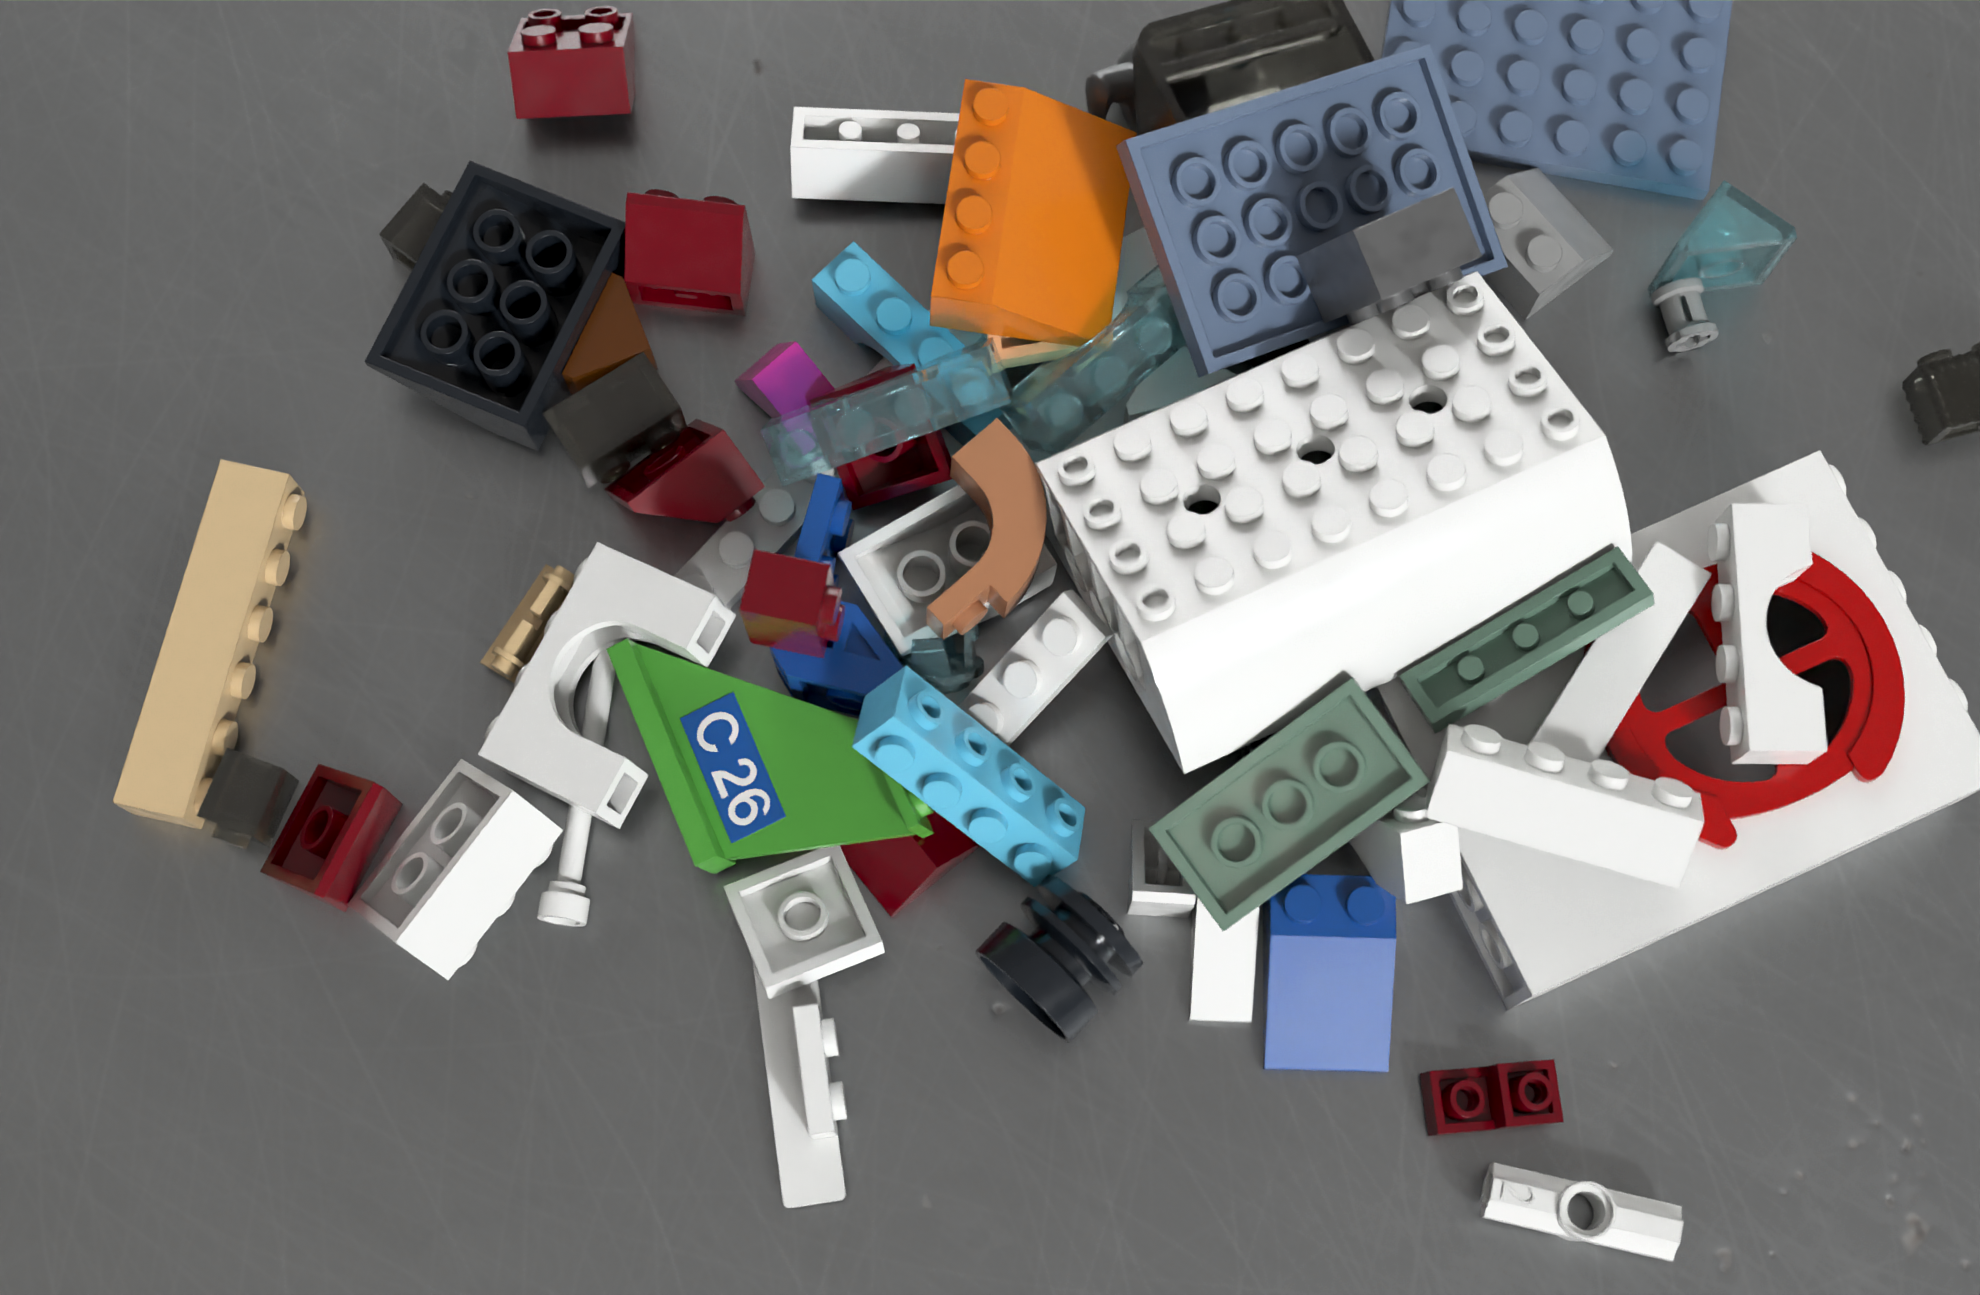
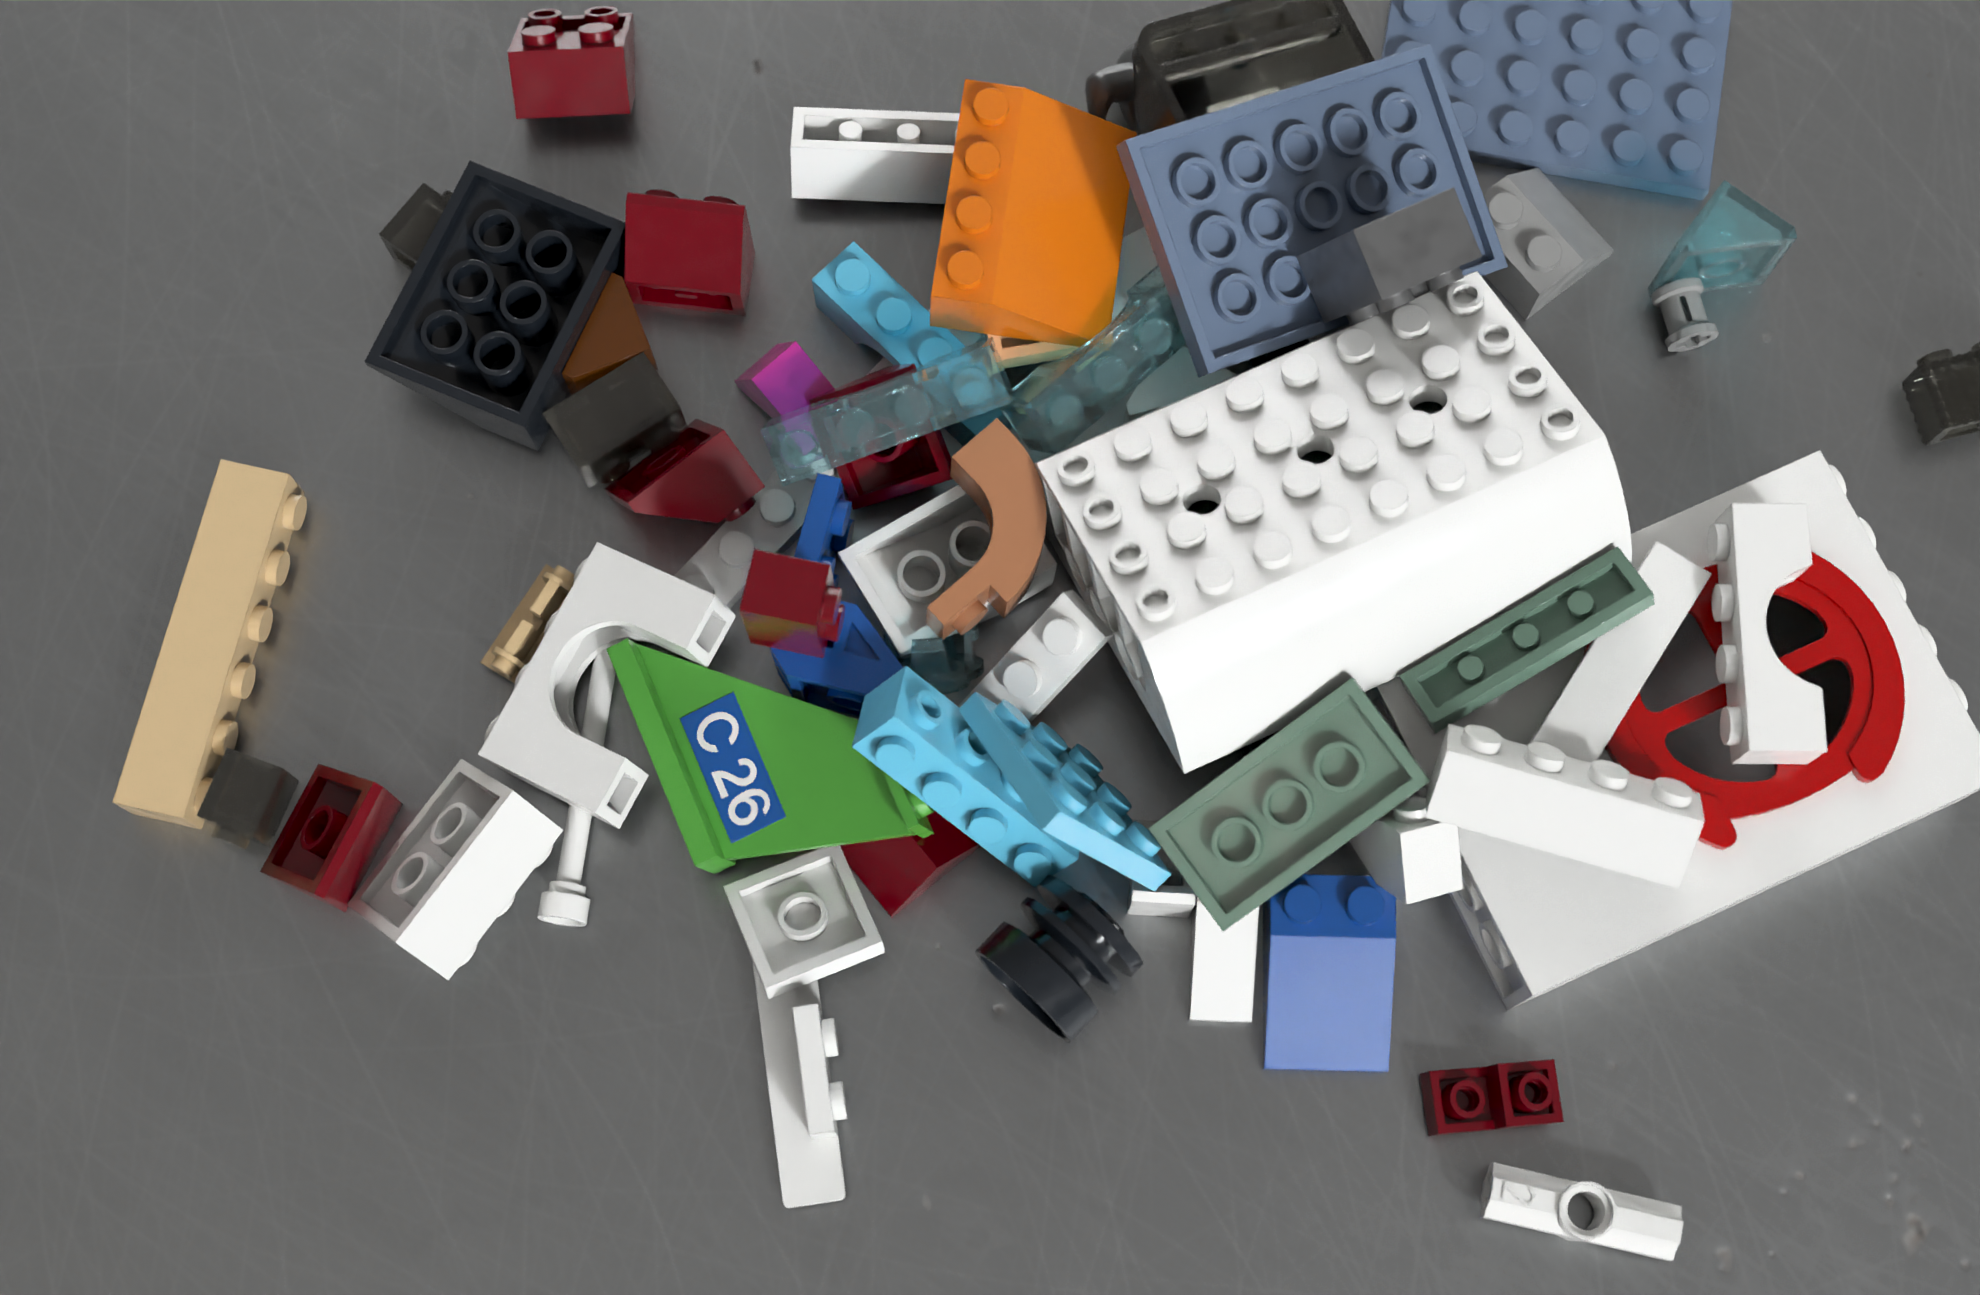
(1065, 790): none -> medium azure plate

